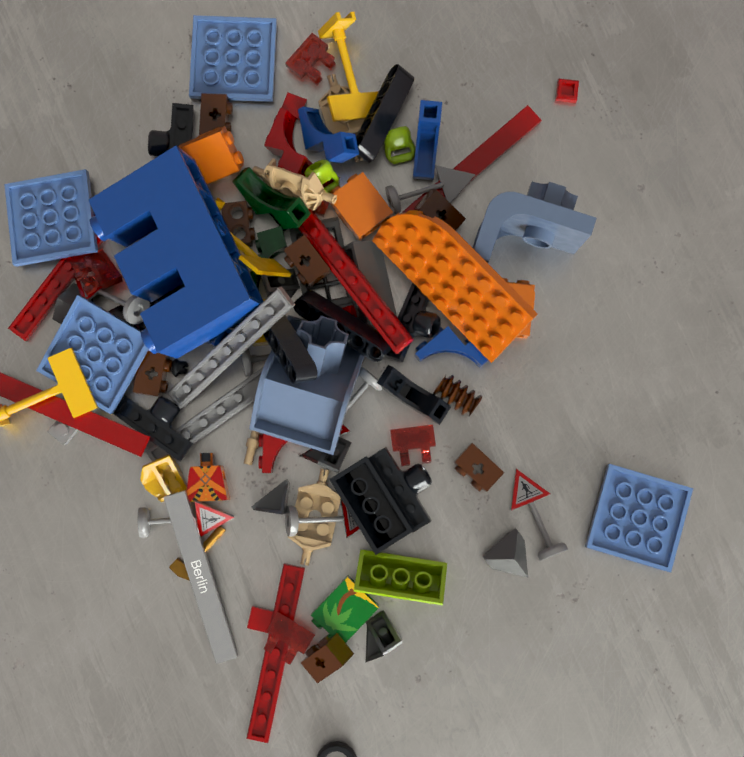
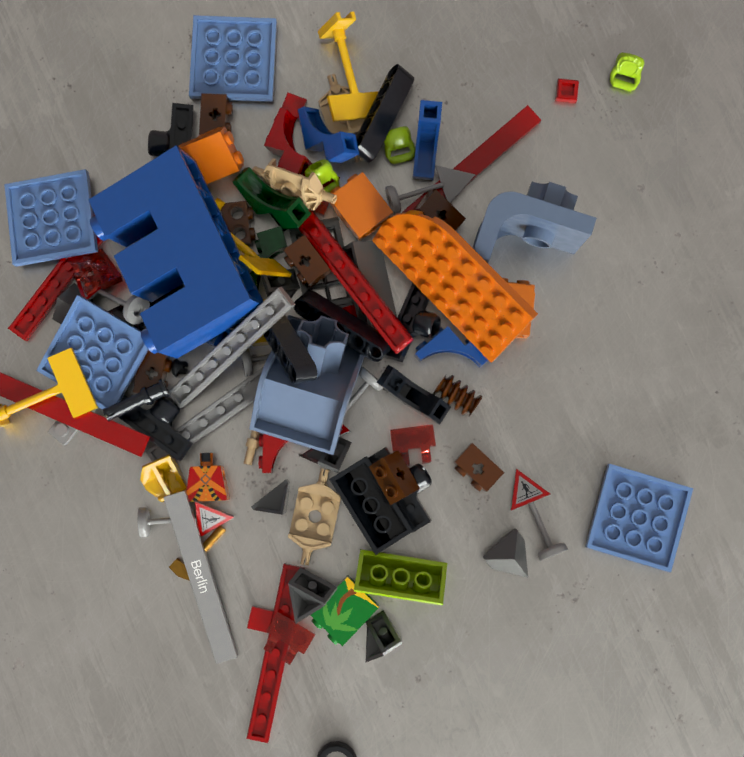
(146, 396): none -> black pin
(292, 521): light grey piece -> none
(307, 55): clear red plate -> none
(308, 593): none -> dark grey slope
(327, 657): reddish brown brick -> none
(394, 477): none -> reddish brown brick
(627, 65): none -> lime piece

